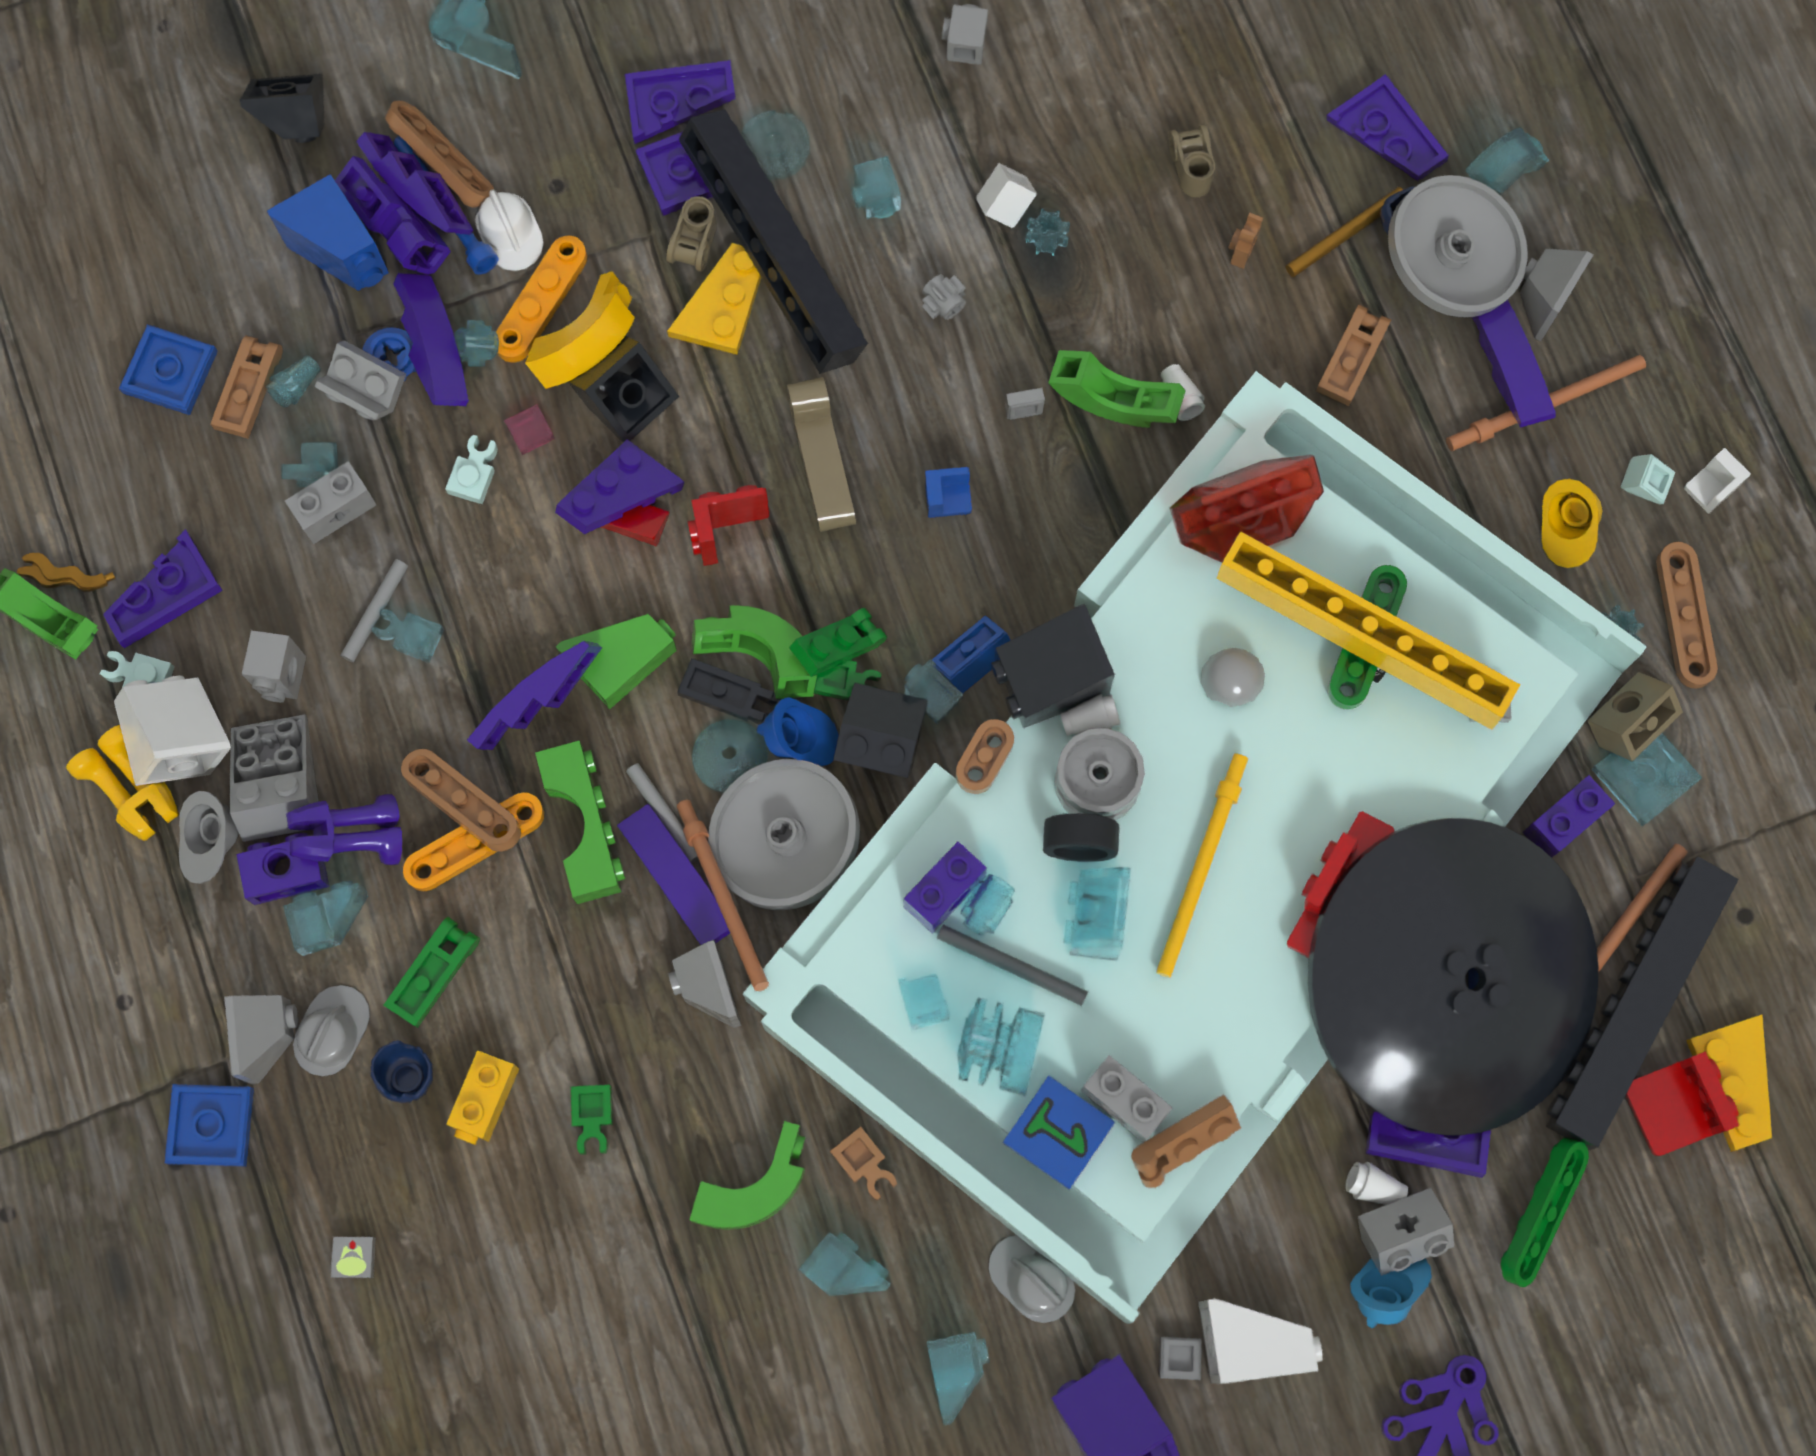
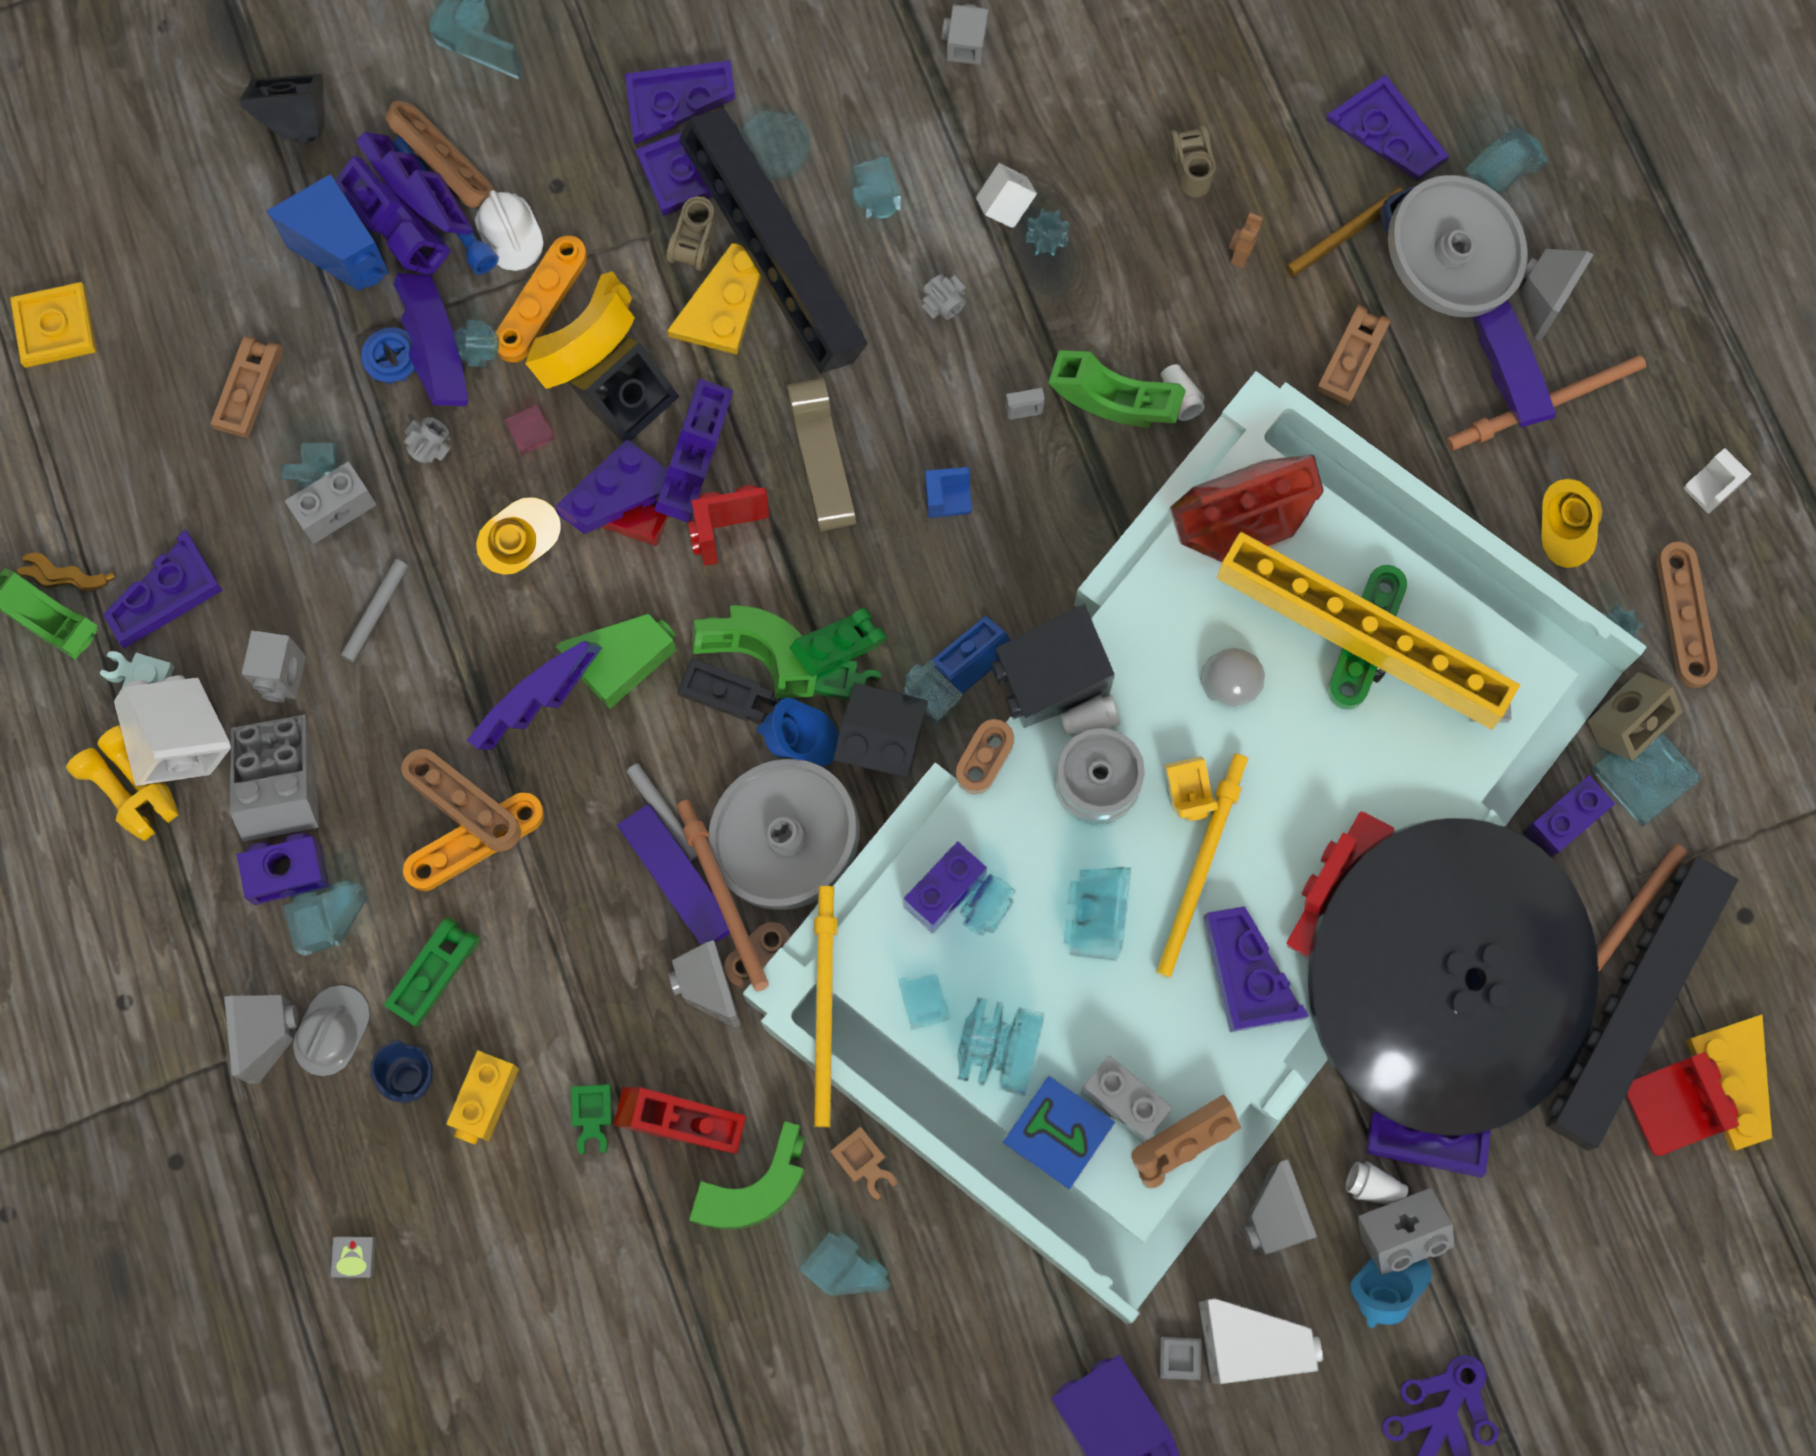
(53, 324): none -> yellow tile
(168, 369): blue tile -> none
(204, 836): light grey piece -> none
(209, 1125): blue tile -> none
(291, 383): clear light blue cone -> none
(325, 842): dark purple piece -> none
(361, 382): light grey bracket -> none
(412, 636): clear light blue plate -> none
(427, 440): none -> light grey gear
(472, 476): light aqua plate -> none
(518, 535): none -> yellow piece
(590, 867): bright green arch -> none
(679, 1119): none -> red slope
(693, 450): none -> dark purple slope
(707, 756): clear light blue dish -> none
(762, 951): none -> medium nougat plate
(825, 927): none -> yellow bar
(956, 1370): clear light blue slope -> none
(1012, 965): dark grey bar -> none
(1030, 1280): light grey piece -> none
(1081, 837): black tyre -> none
(1190, 788): none -> yellow bracket
(1247, 976): none -> dark purple wing
(1278, 1213): none -> light grey slope
(1545, 1212): green plate -> none
(1648, 478): light aqua slope -> none

